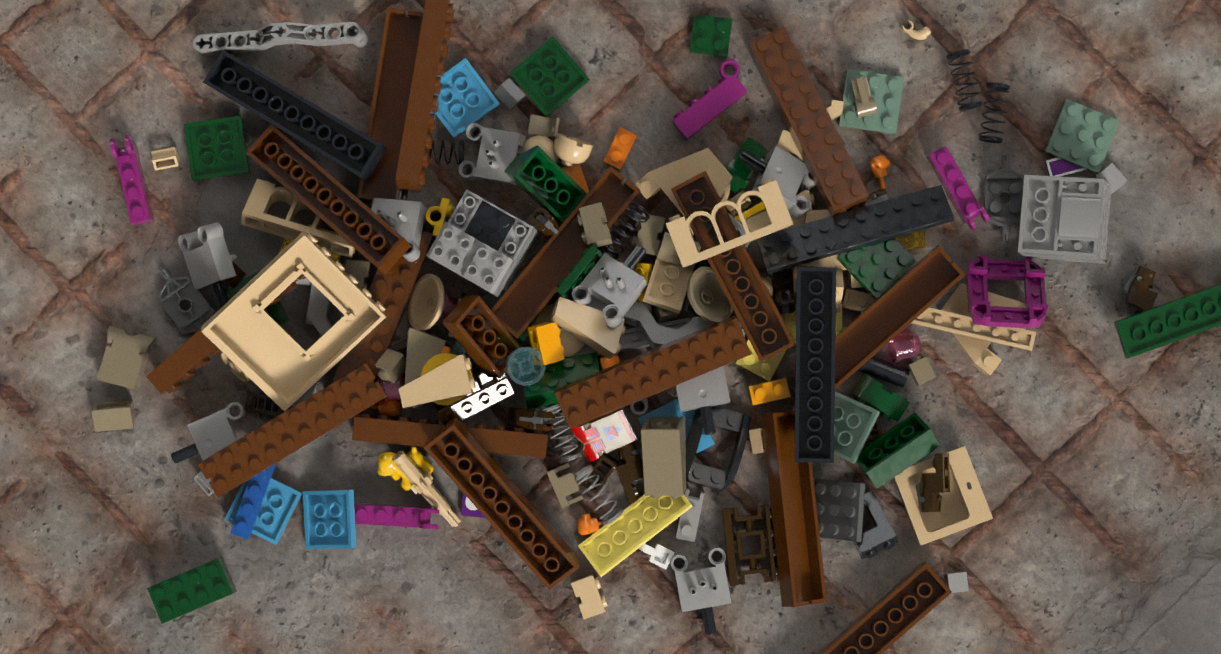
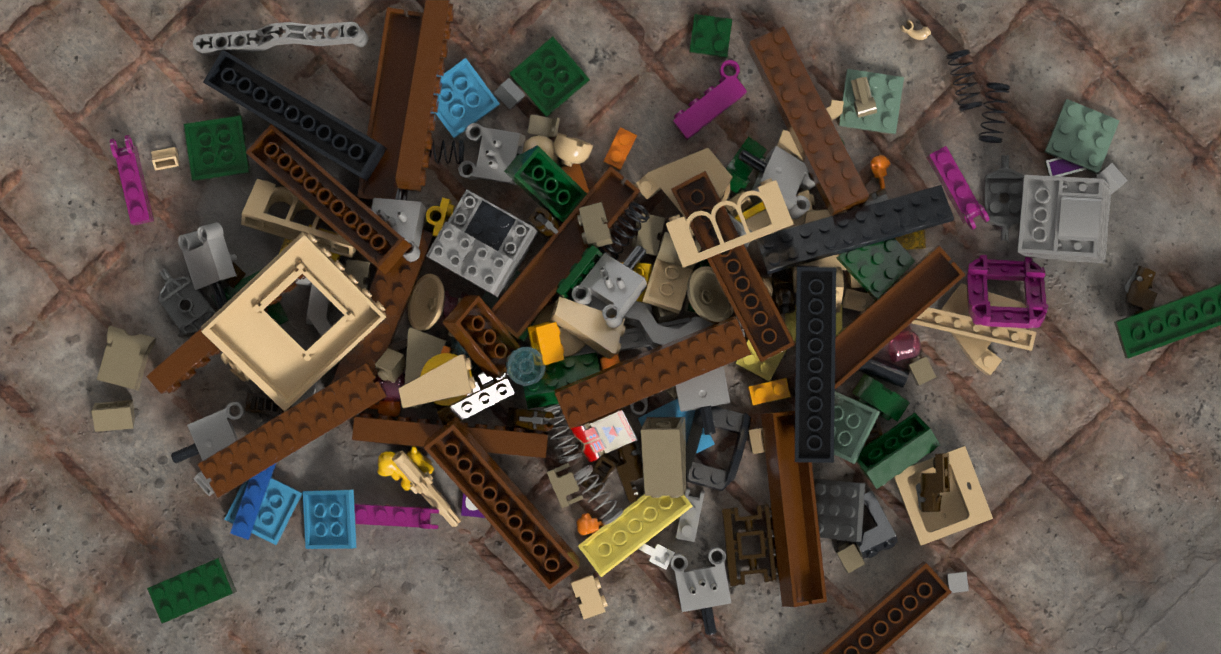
(849, 557): none -> dark tan brick

